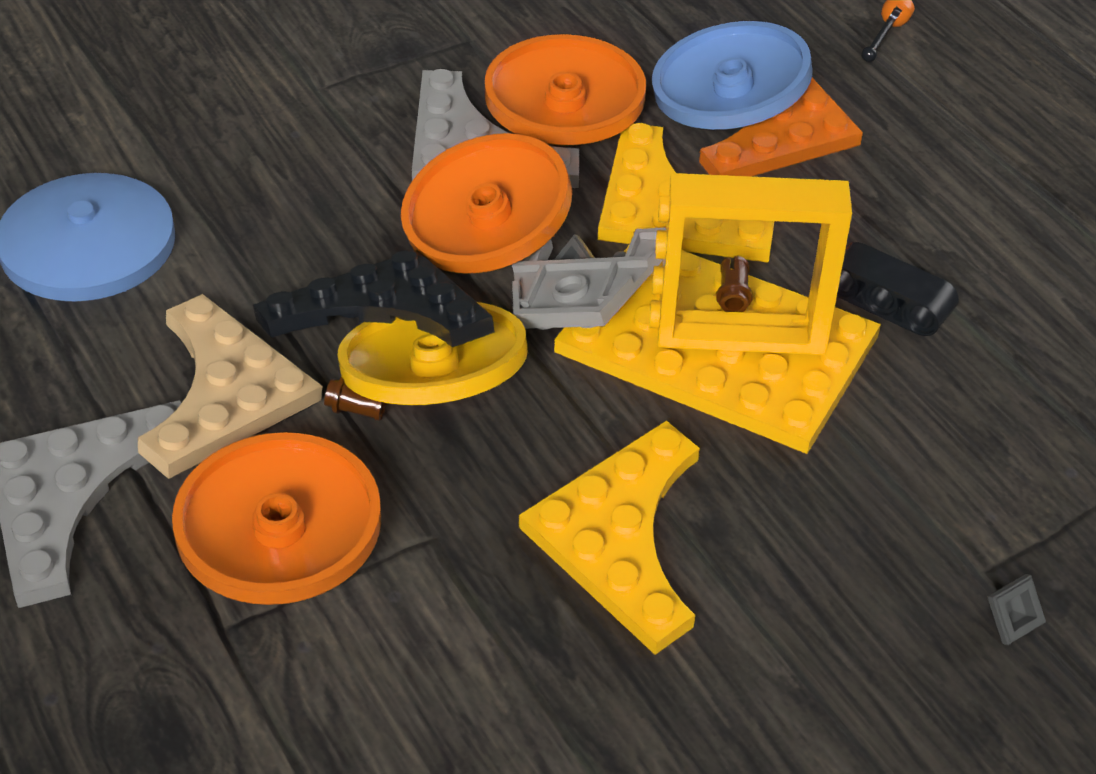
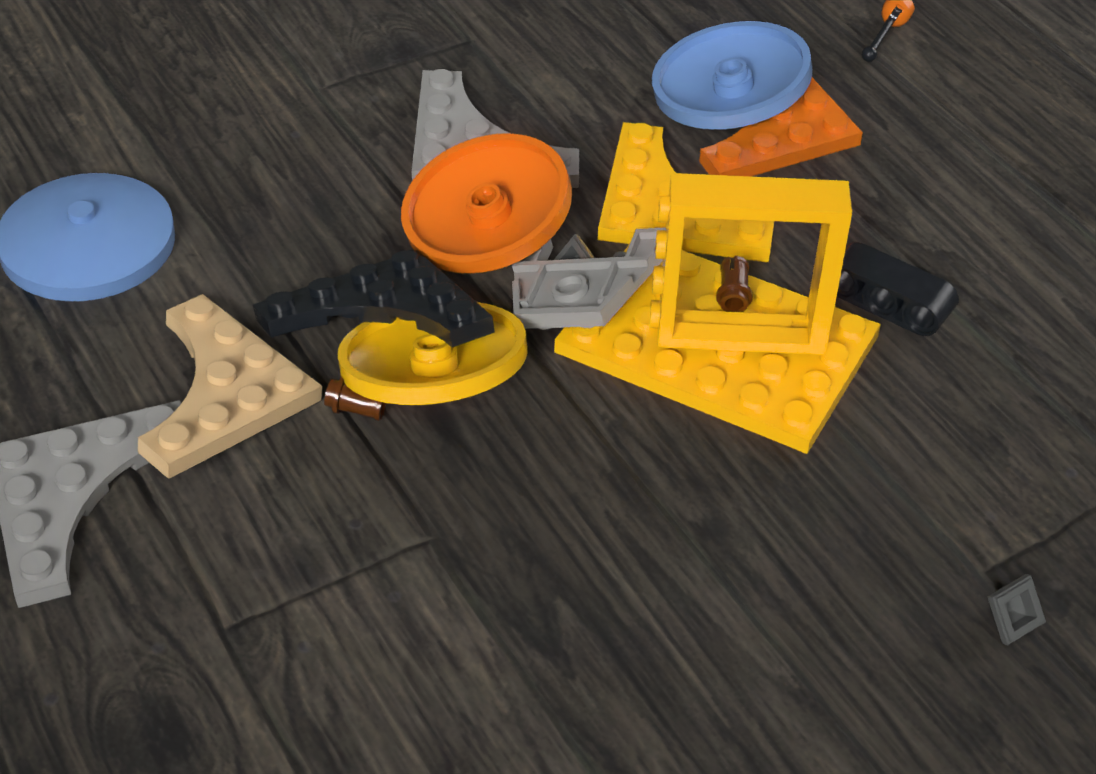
(277, 518): orange dish -> none
(565, 89): orange dish -> none
(604, 534): yellow plate -> none

